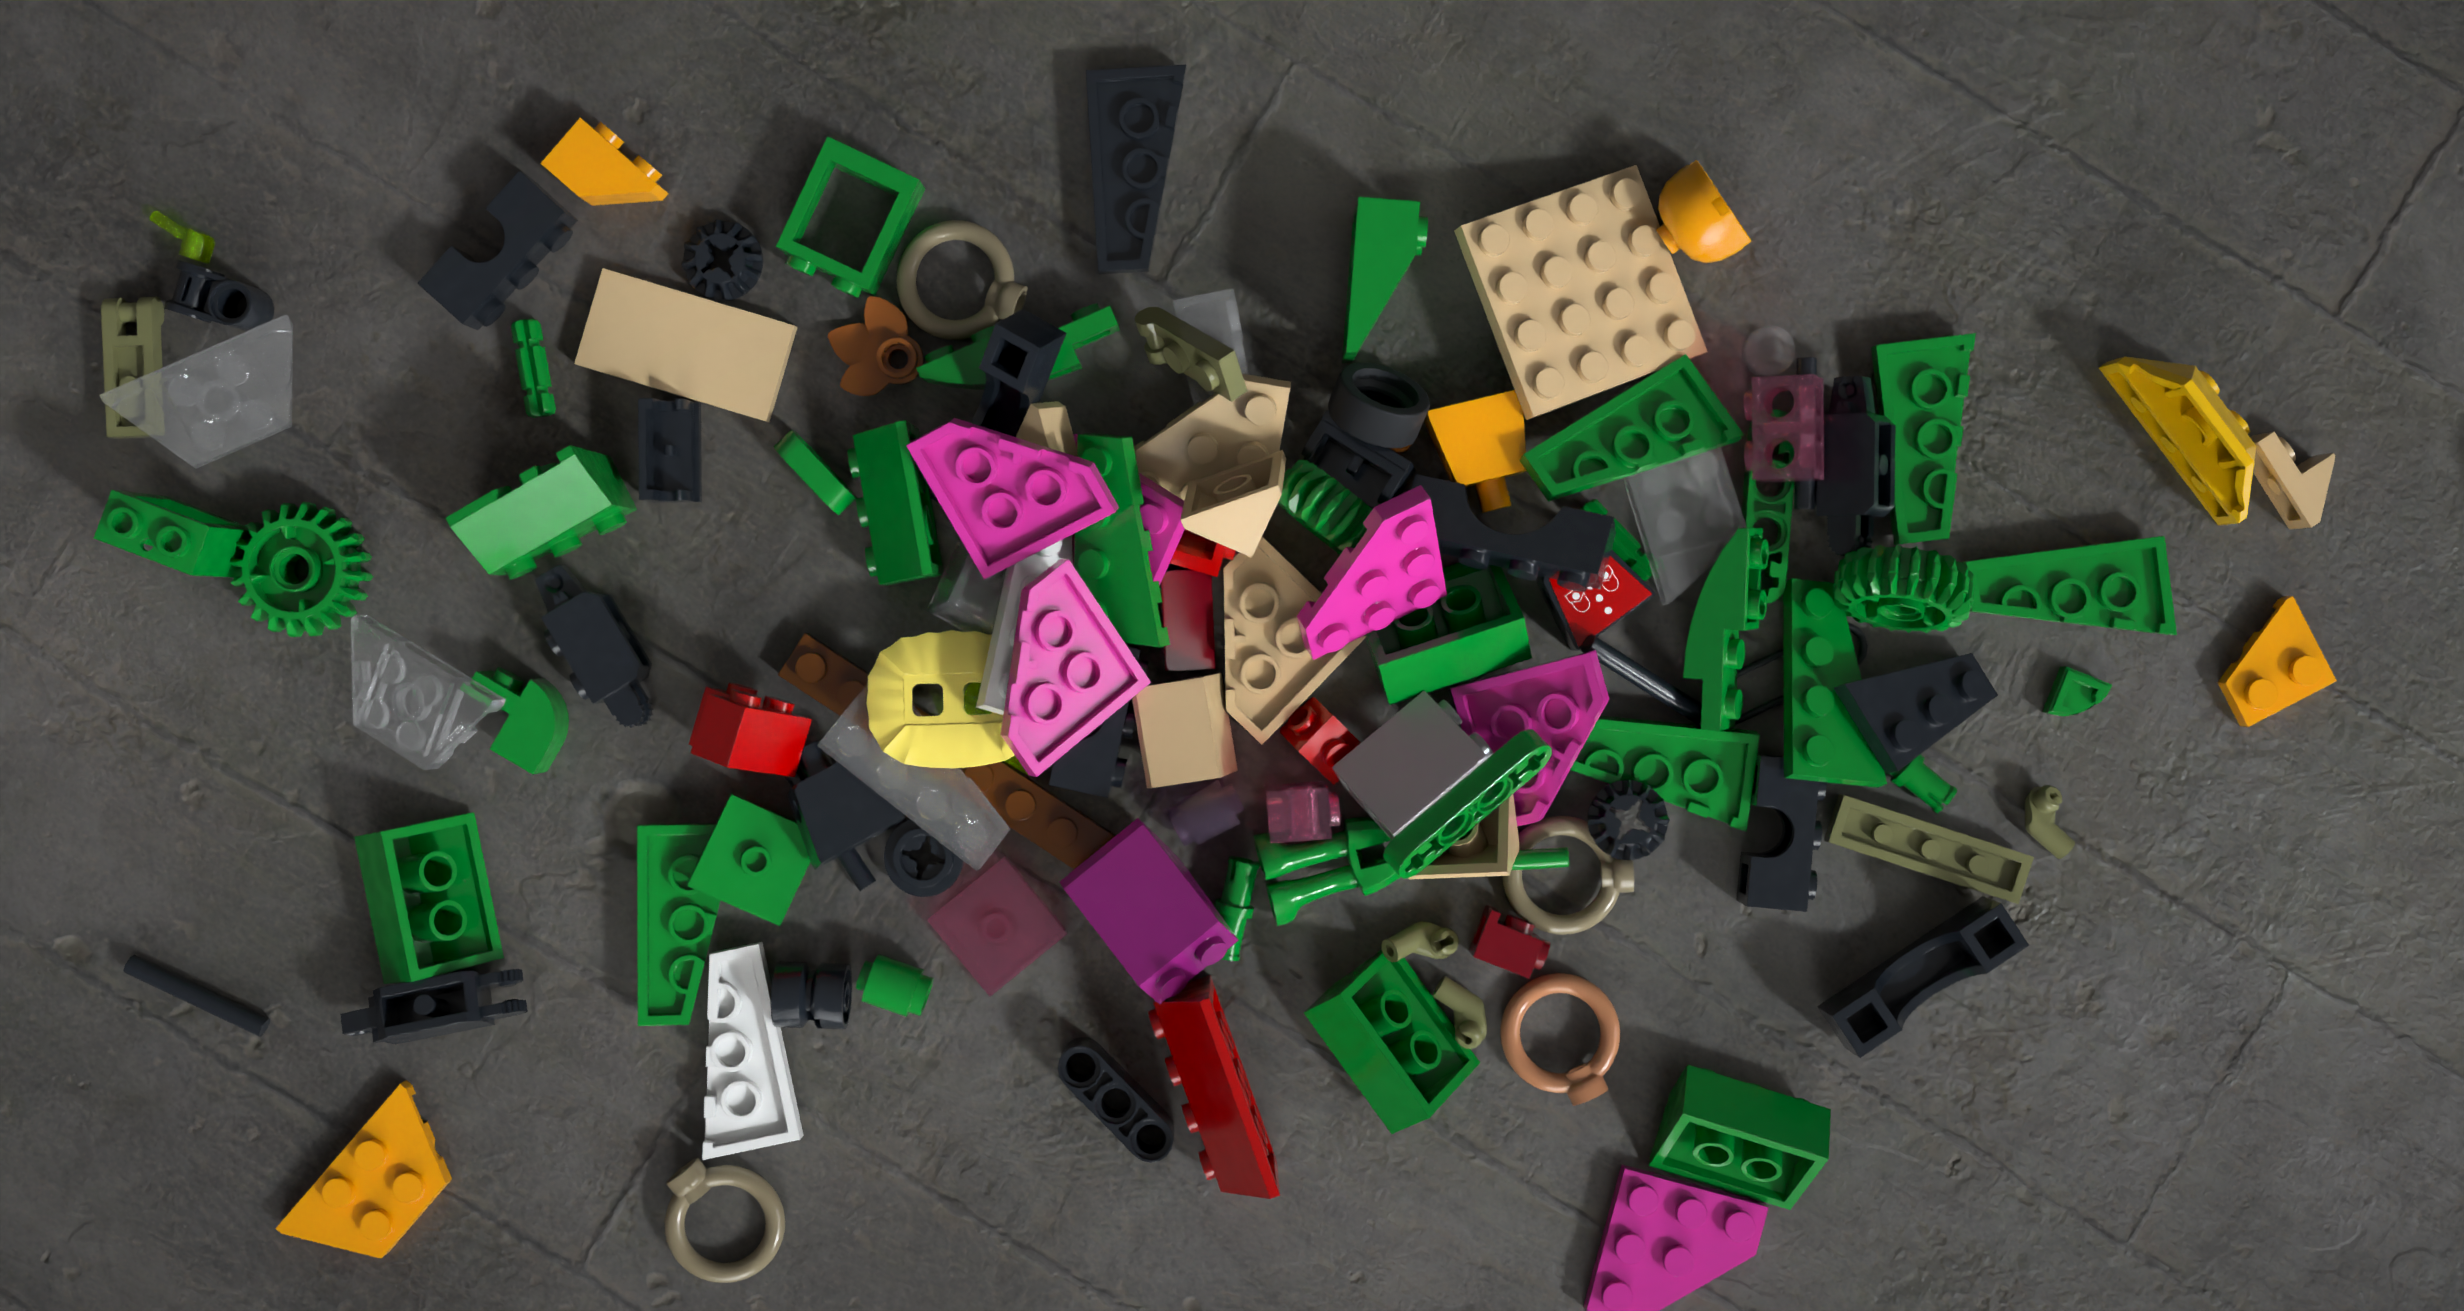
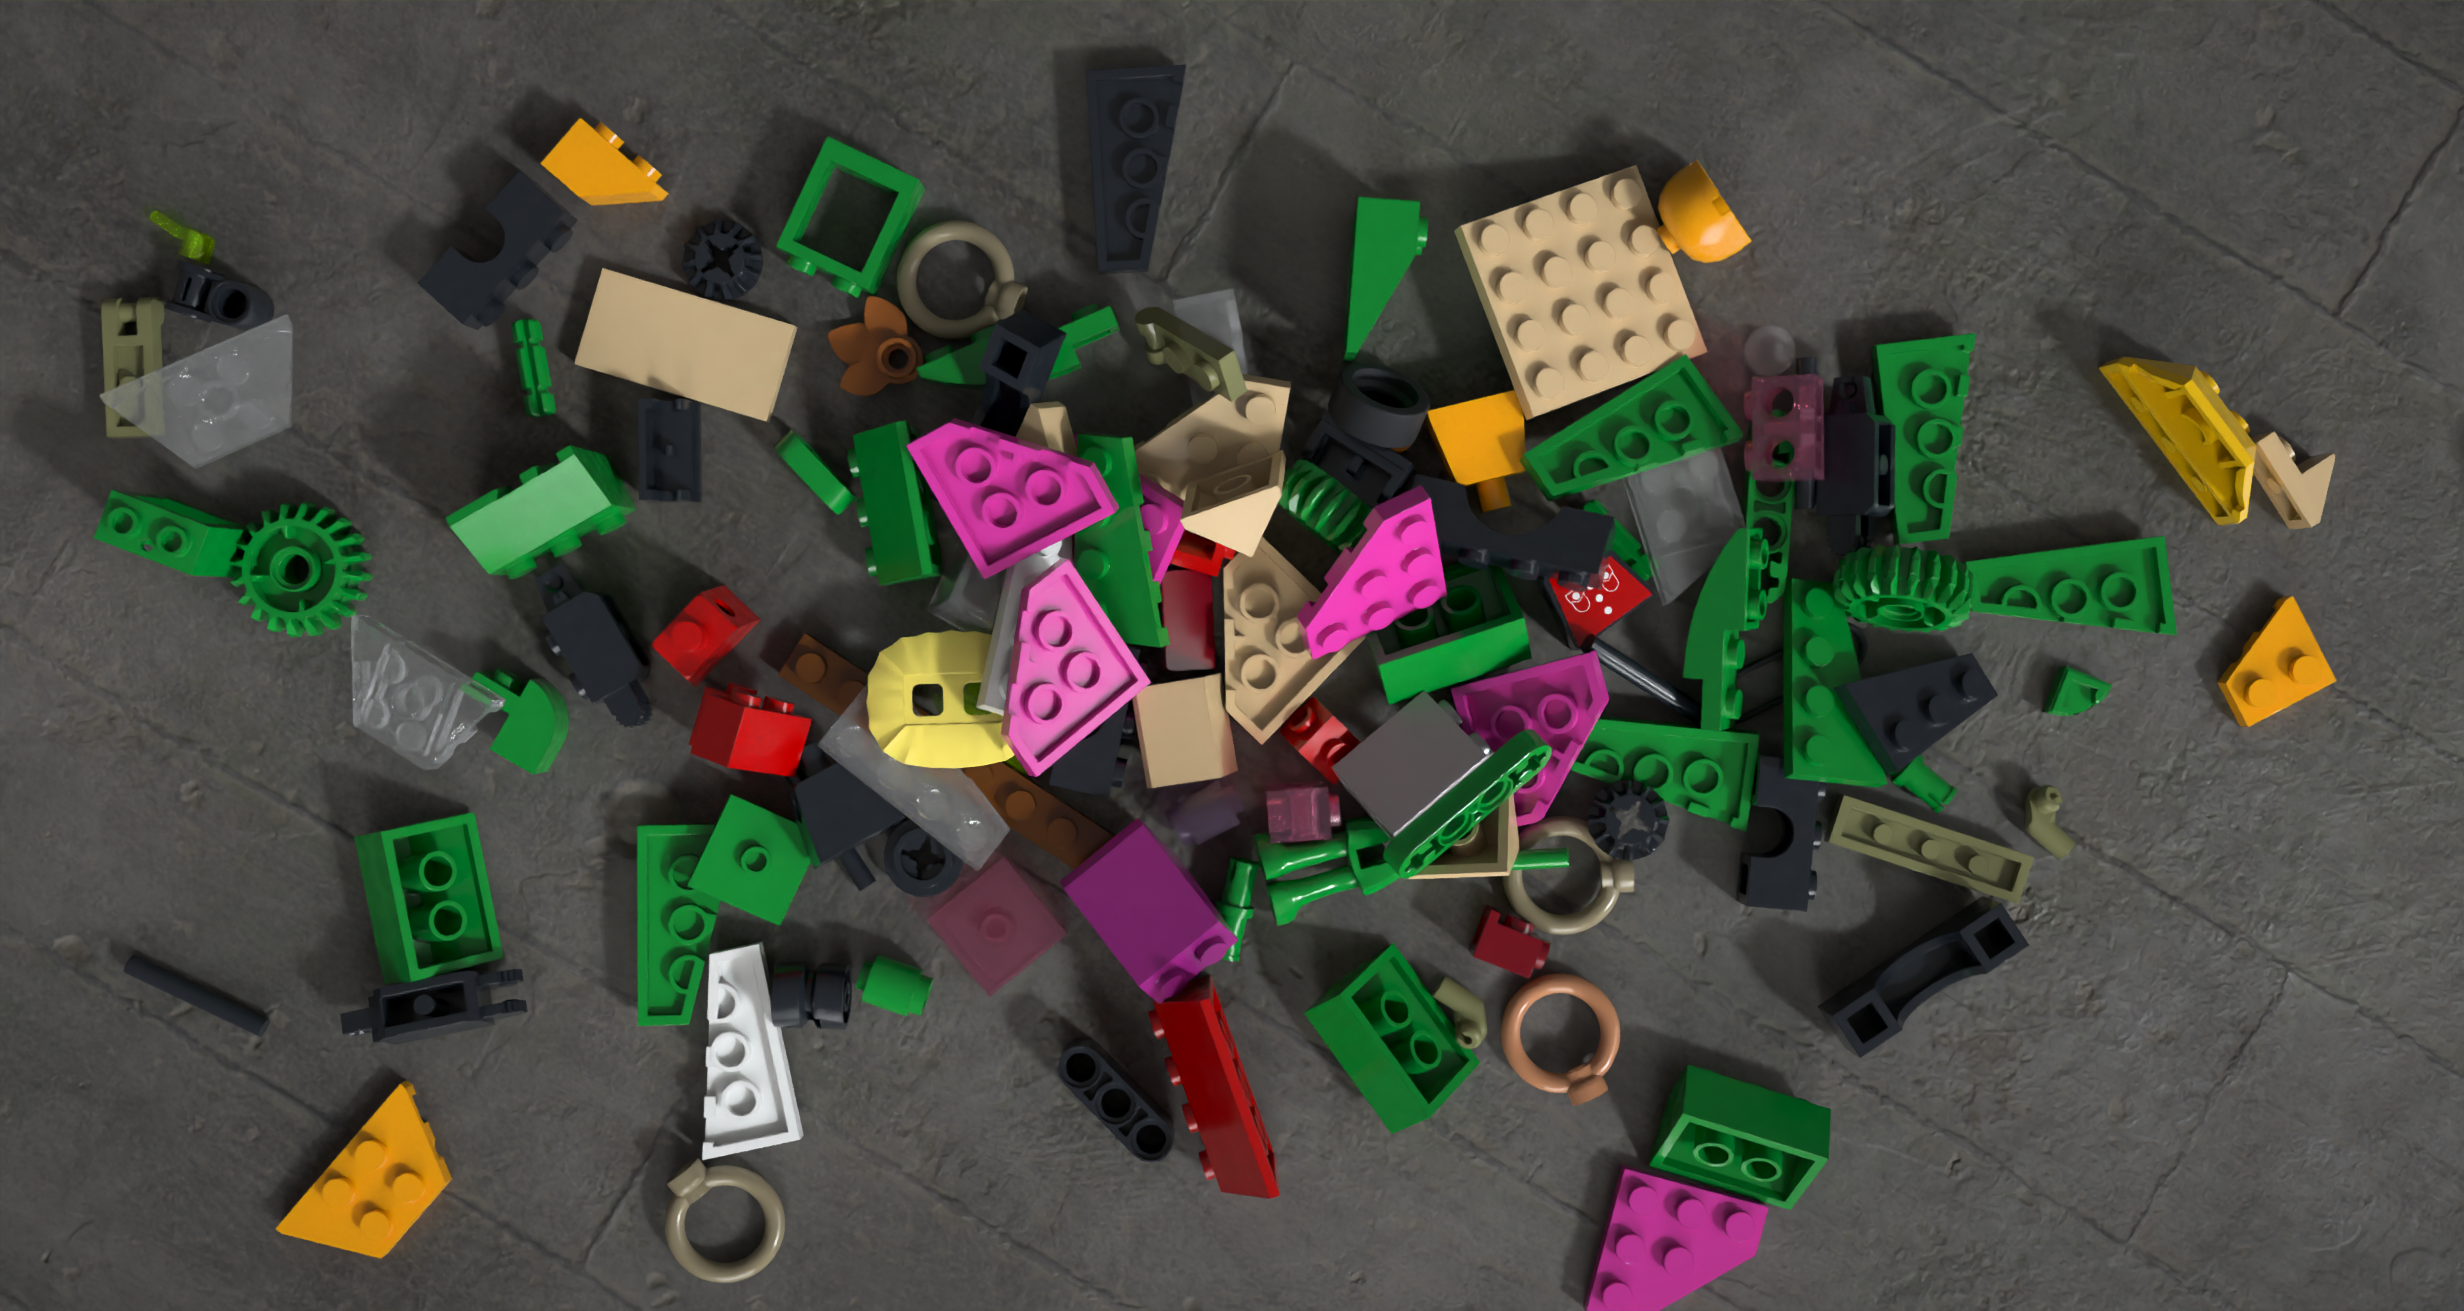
(705, 633): none -> red torso
(1421, 939): olive arm -> none

